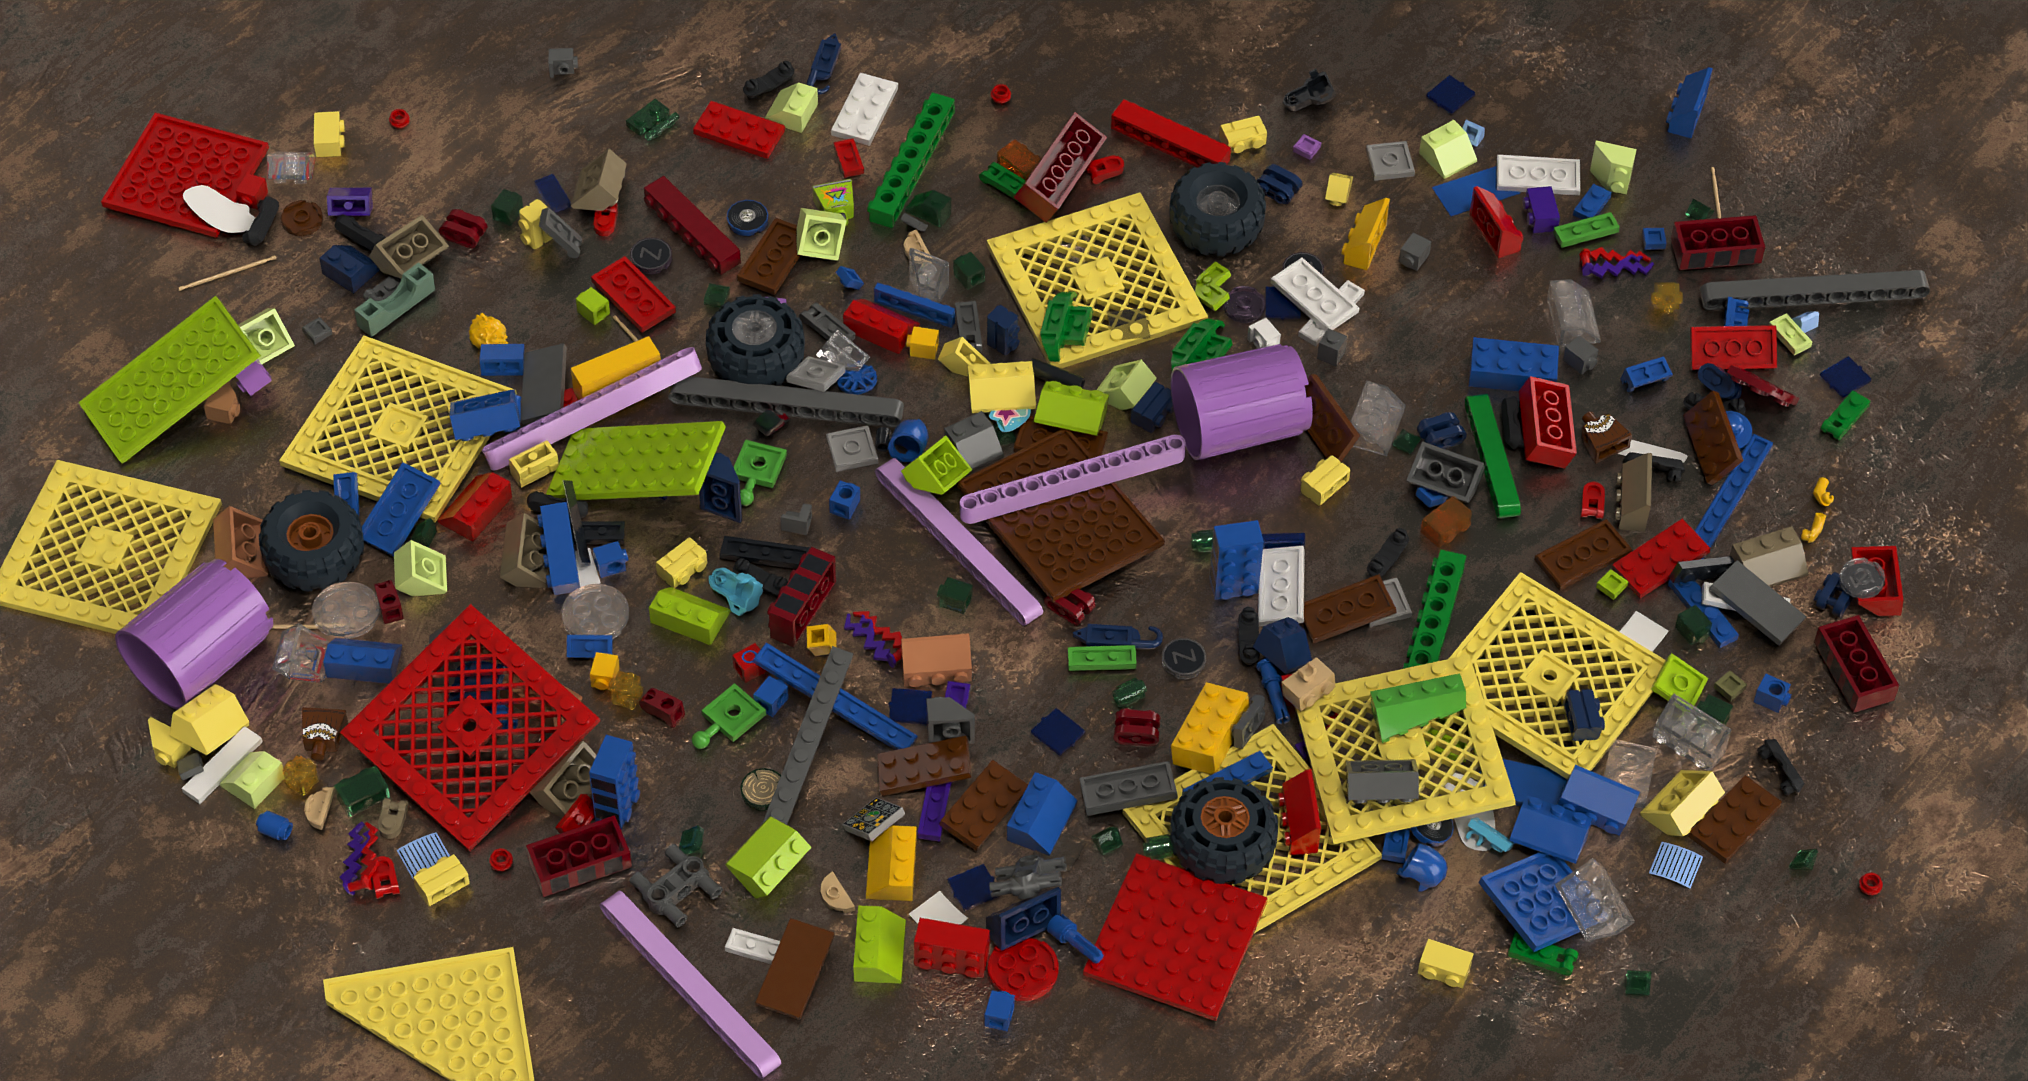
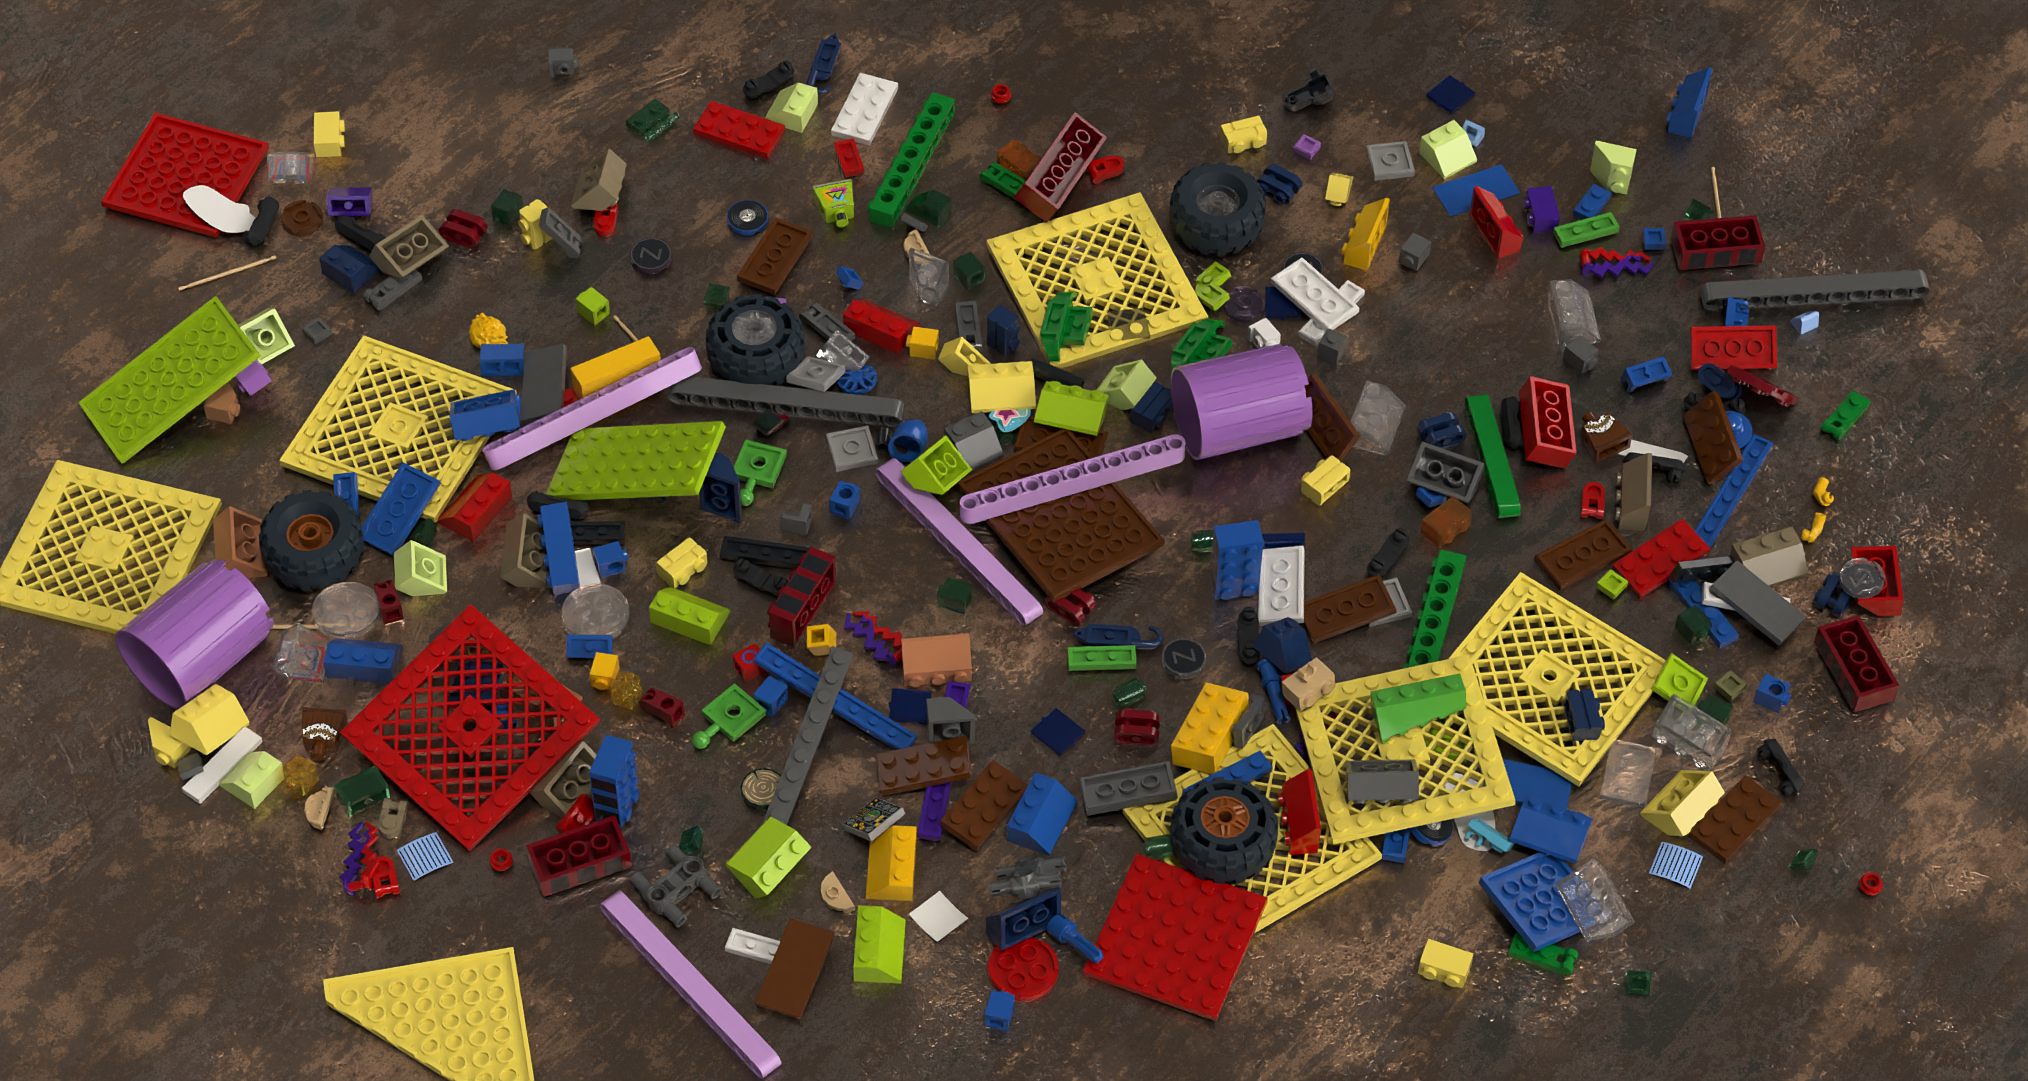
(252, 190): red brick -> none
(274, 825): blue brick -> none
(399, 118): red plate -> none
(414, 287): sand green arch -> none
(441, 879): light yellow brick -> none
(533, 463): light yellow brick -> none
(552, 193): clear blue tile -> none
(576, 522): black sticker -> none
(633, 294): red plate -> none
(692, 225): dark red brick -> none
(739, 589): medium azure piece -> none
(820, 233): yellowish green slope -> none
(914, 305): blue plate -> none
(951, 948): red brick -> none
(972, 887): clear blue piece -> none
(1107, 840): clear green slope -> none
(1168, 135): red brick -> none
(1406, 441): clear green slope -> none
(1424, 866): blue piece -> none
(1510, 363): blue brick -> none
(1525, 172): white tile -> none
(1598, 798): blue slope -> none
(1644, 631): white sticker -> none
(1661, 291): clear yellow brick -> none
(1791, 334): yellowish green plate -> none
(1845, 377): clear blue piece -> none

